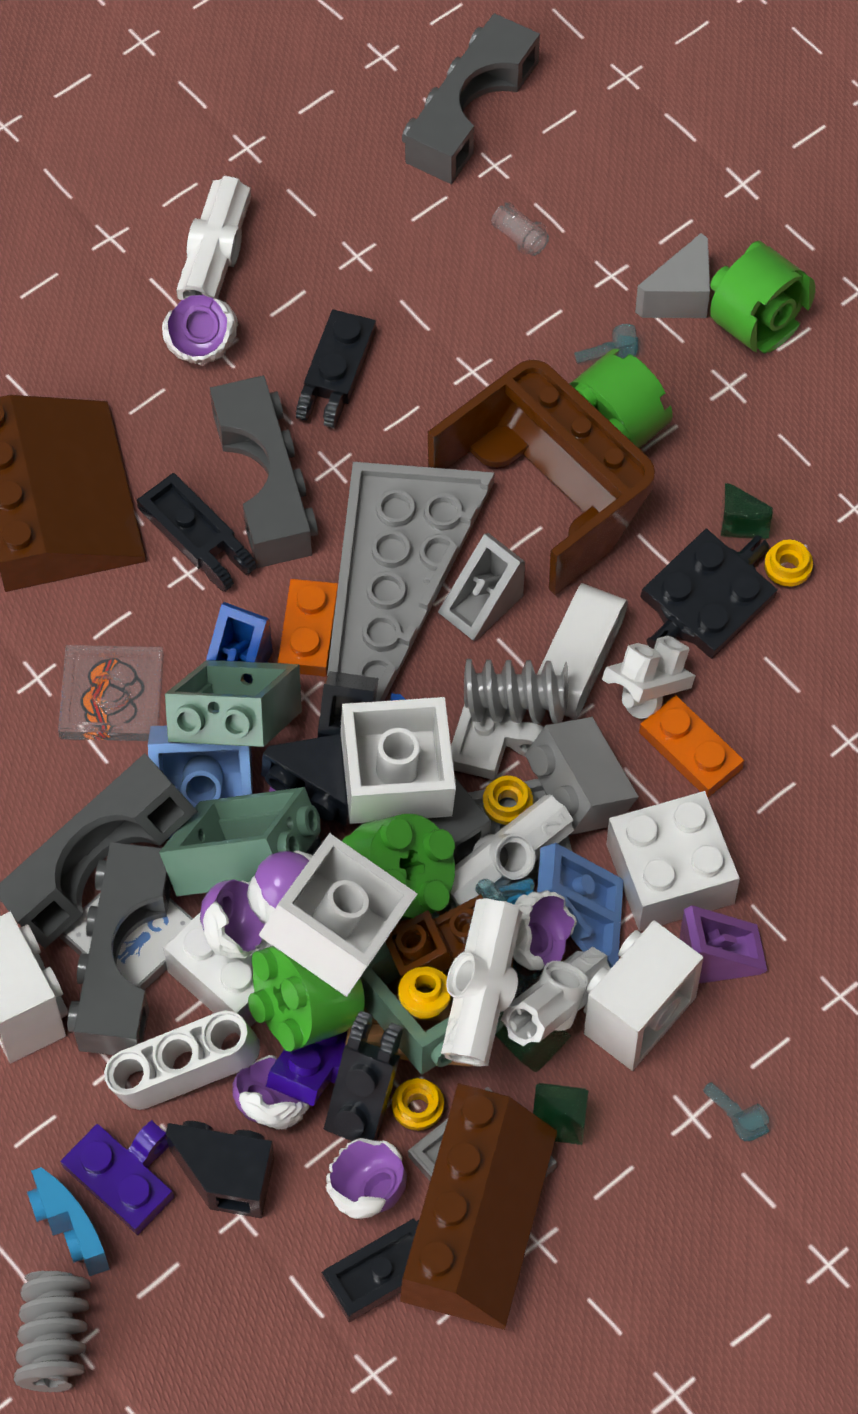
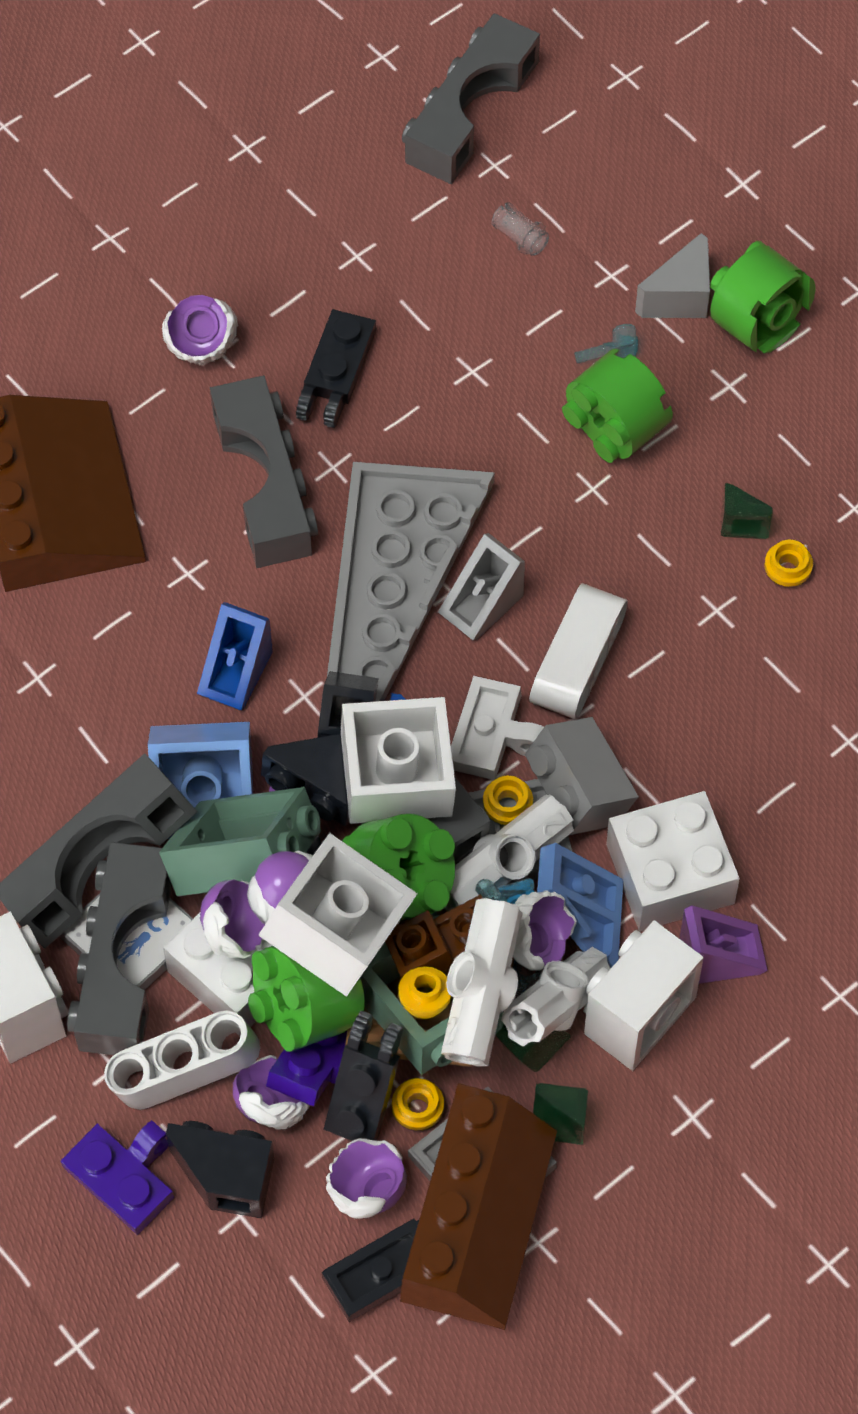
(49, 1331): light grey piece -> none
(64, 1213): dark azure slope -> none
(110, 692): clear tile -> none
(194, 529): black hinge -> none
(214, 239): white piece -> none
(224, 709): sand green window -> none
(308, 626): orange plate -> none
(515, 692): light grey piece -> none
(569, 441): reddish brown windscreen -> none
(650, 675): white hips -> none
(691, 746): orange plate -> none
(709, 592): black plate -> none
(747, 1123): clear light blue hand -> none

